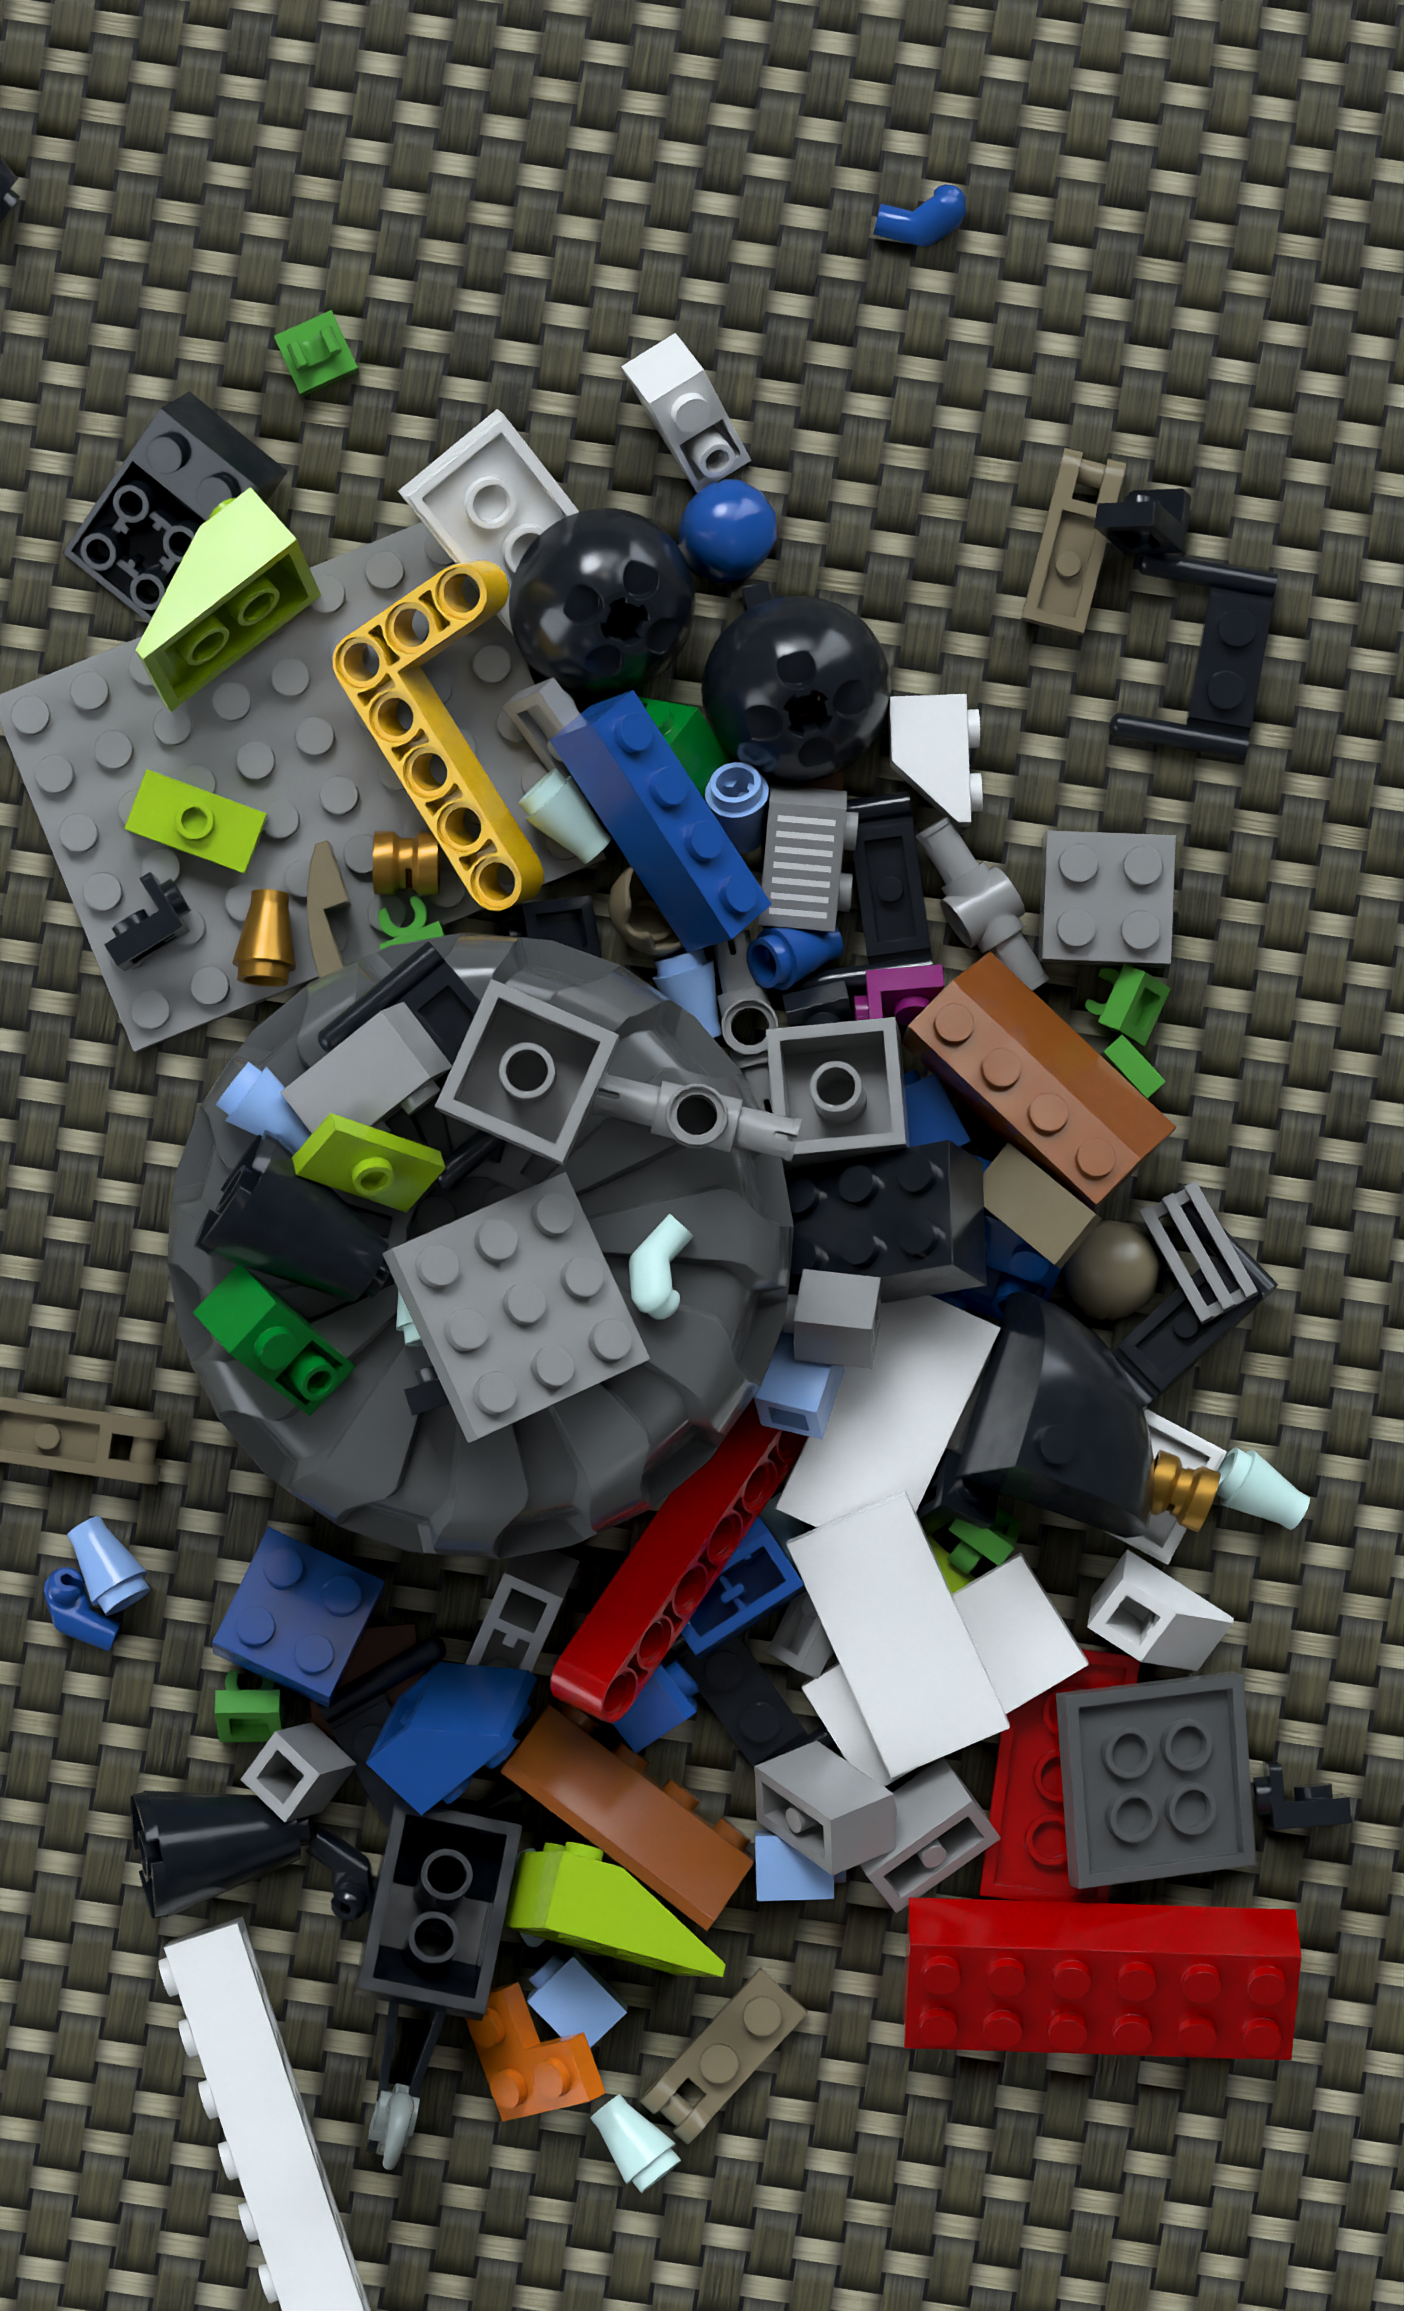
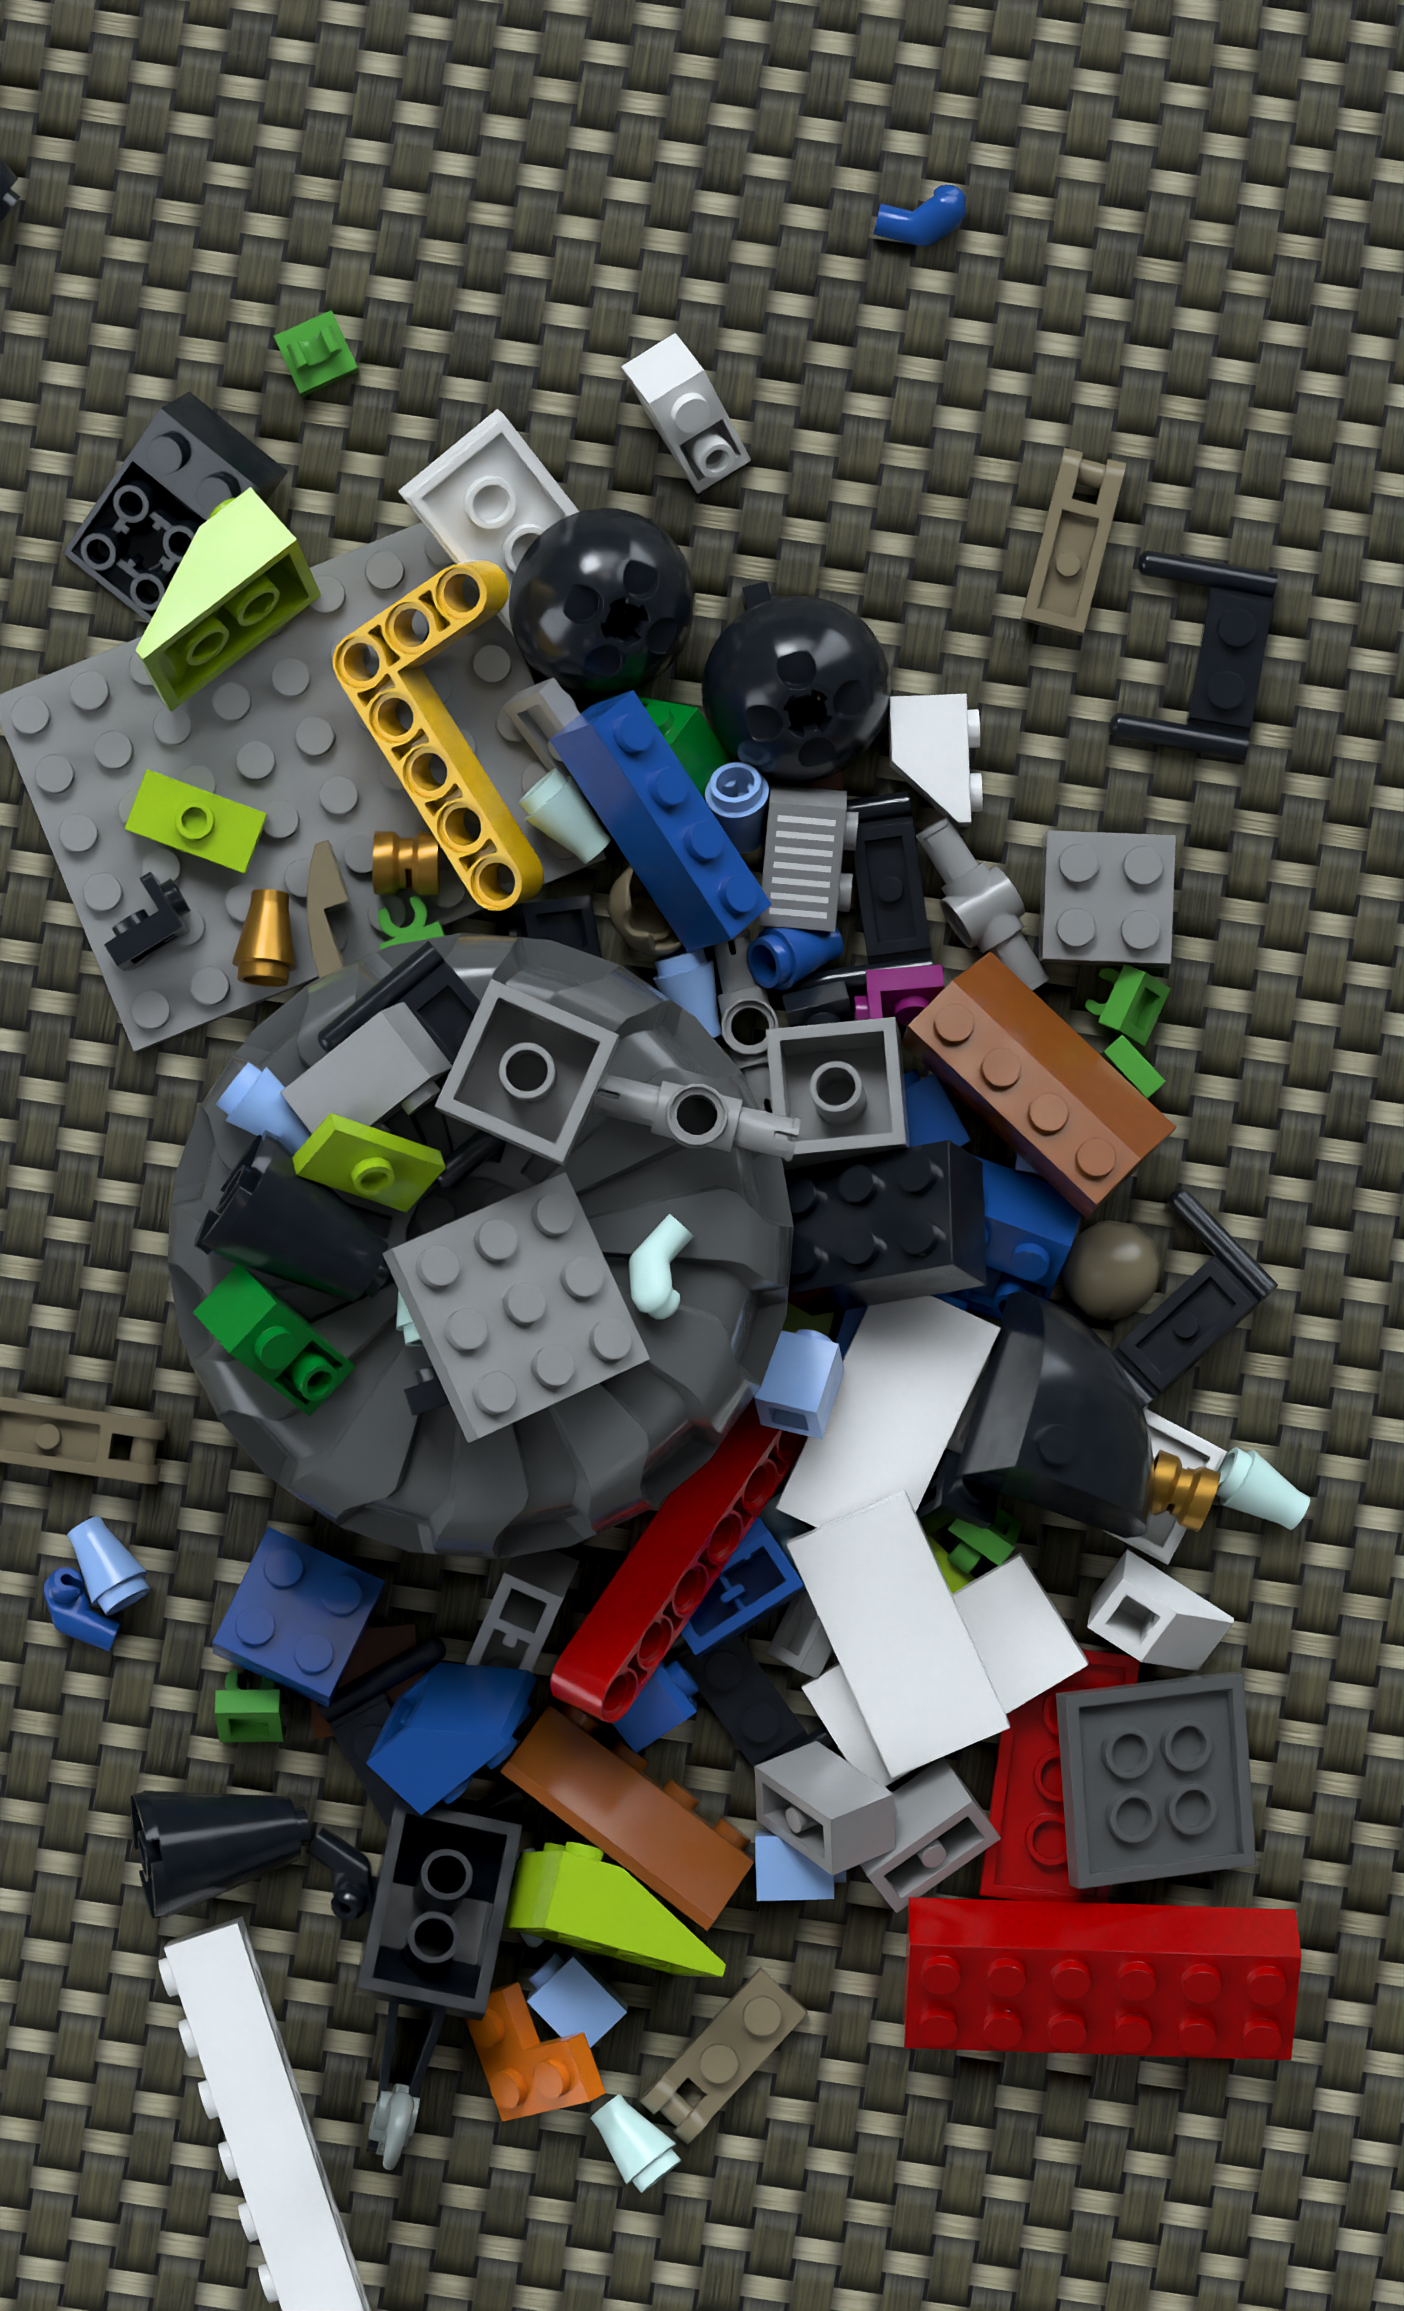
(298, 1771): light grey brick -> none
(727, 531): blue hair -> none
(835, 1318): light grey brick -> none
(1036, 1206): dark tan slope -> none
(1146, 521): black bracket -> none
(1172, 1205): light grey tile -> none
(1308, 1808): black bracket -> none

